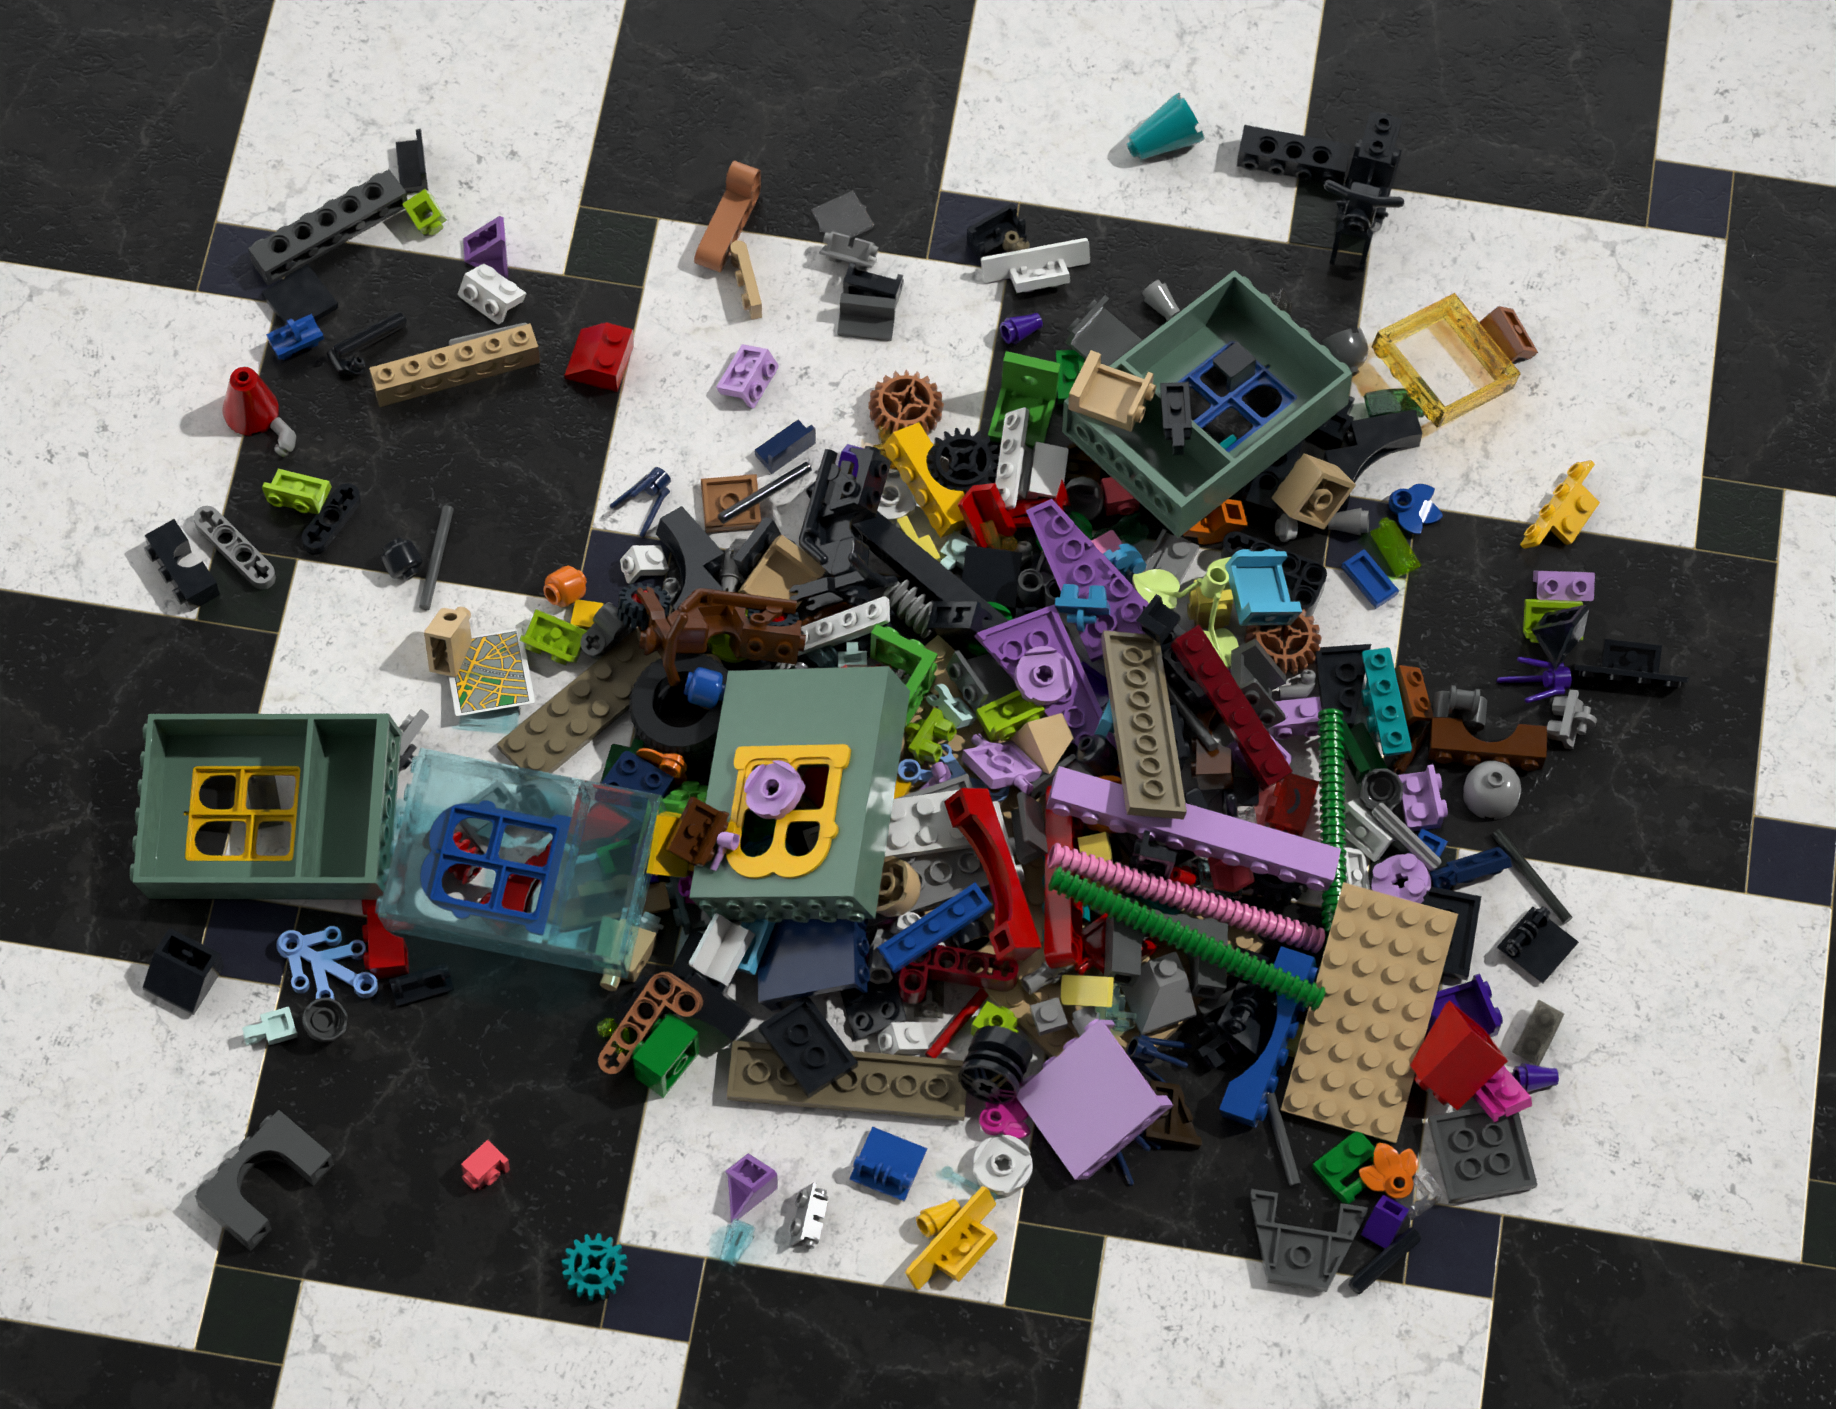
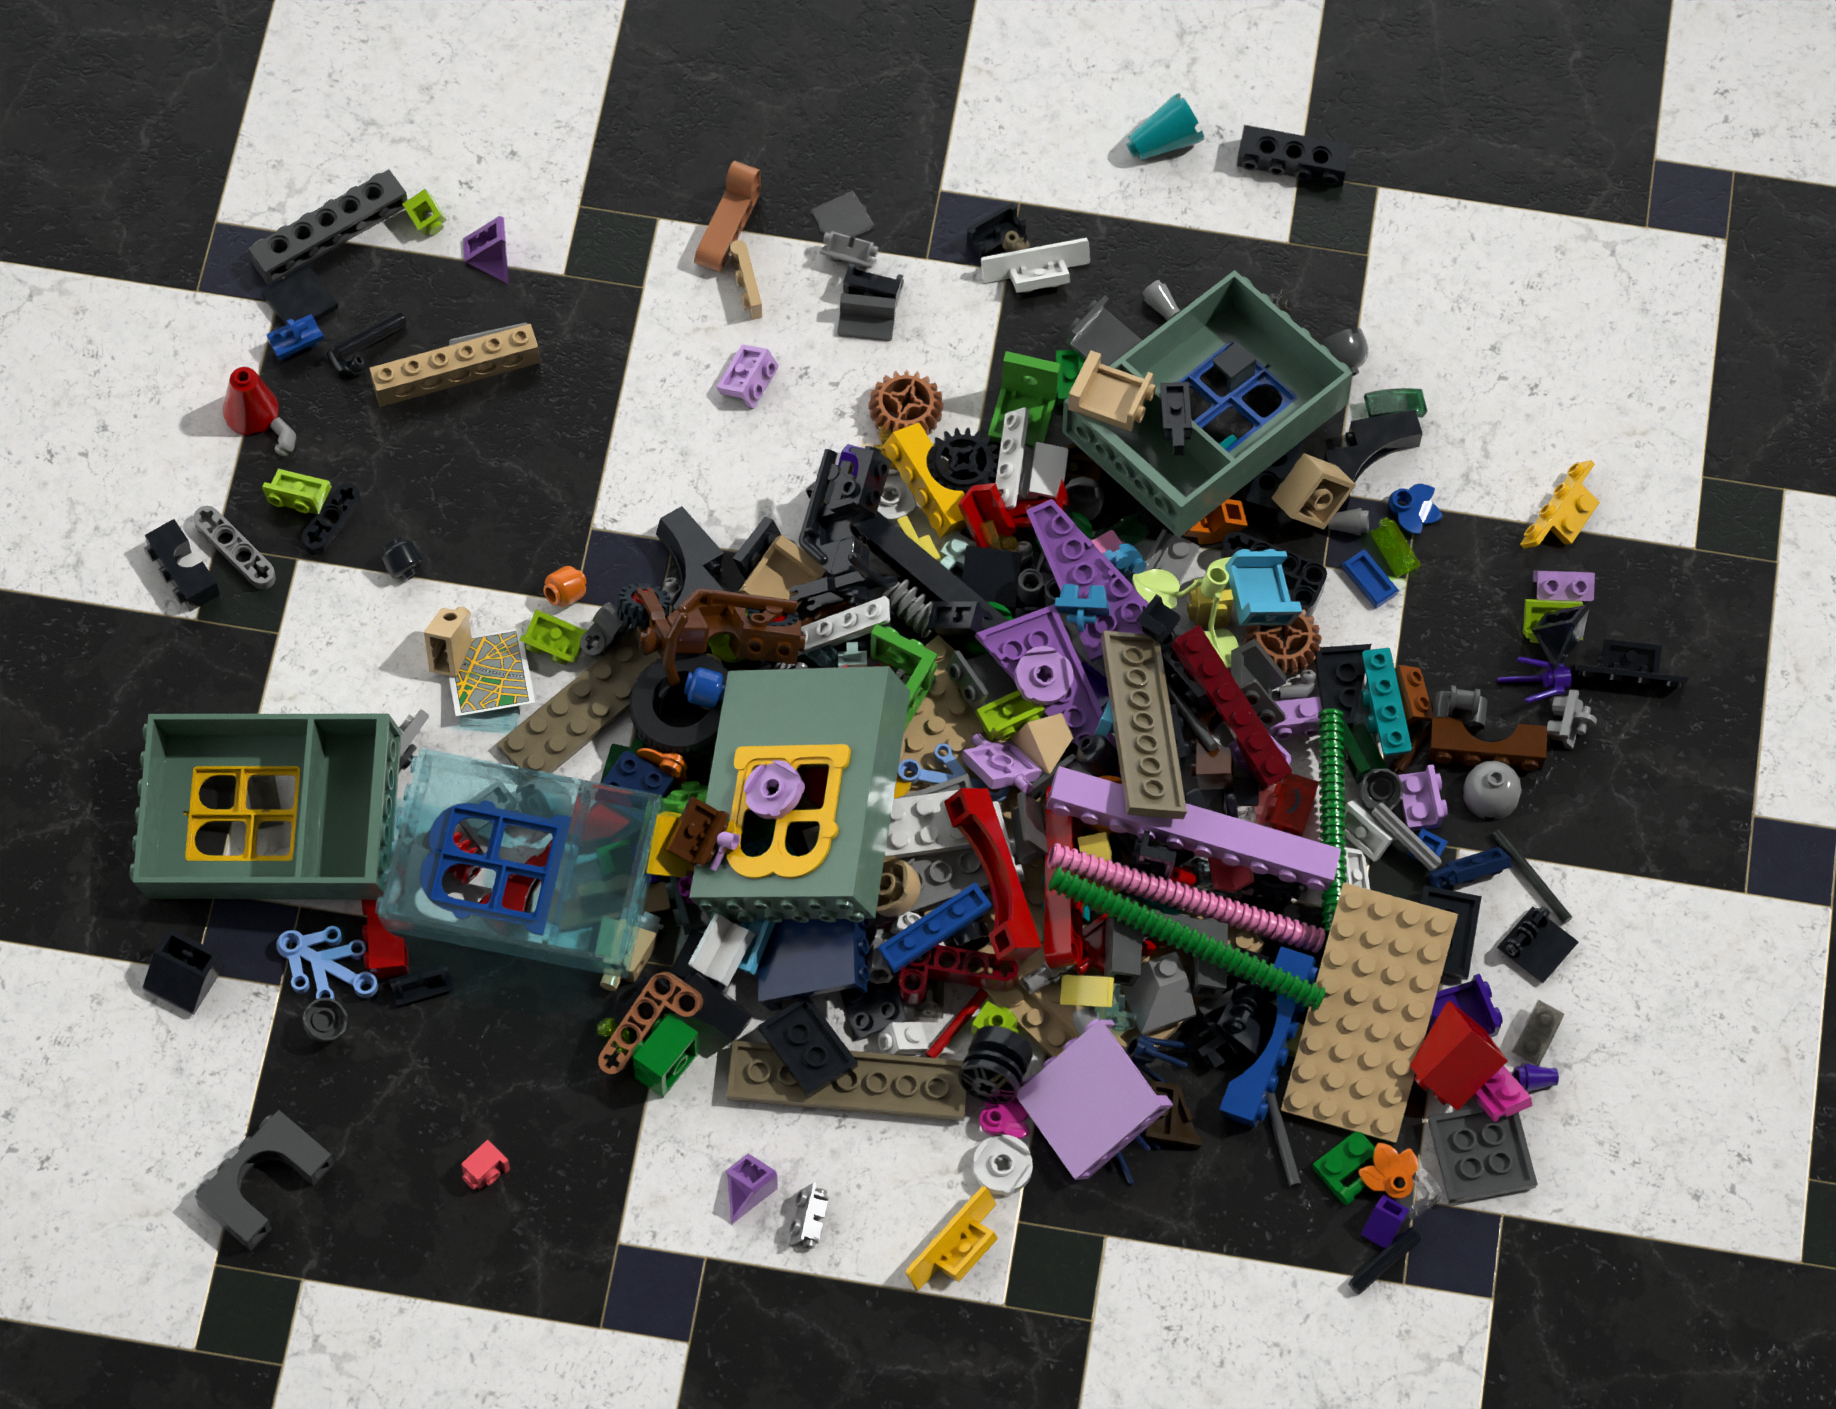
(275, 1027): light aqua plate -> none
(412, 164): black panel -> none
(436, 557): dark grey bar -> none
(490, 292): white bracket -> none
(584, 612): yellow tile -> none
(589, 1256): teal gear -> none
(601, 356): red slope -> none
(643, 561): white bracket -> none
(653, 483): dark blue plant -> none
(724, 492): medium nougat tile -> none
(730, 574): light grey pin -> none
(736, 1241): clear light blue cone -> none
(764, 492): black bar -> none
(786, 445): dark blue panel -> none
(888, 1164): blue hinge -> none
(925, 735): lime hips -> none
(935, 1218): yellow cone -> none
(940, 774): lavender hand -> none
(947, 1172): clear light blue hinge -> none
(952, 708): light aqua plate -> none
(1017, 328): dark purple cone -> none
(1048, 1016): light grey plate -> none
(1117, 499): coral brick -> none
(1286, 528): white plate -> none
(1300, 1254): dark grey wing -> none
(1338, 425): black plate -> none
(1368, 183): black piece -> none
(1405, 867): lavender plate -> none
(1472, 335): clear yellow window -> none
(1509, 333): dark orange panel -> none

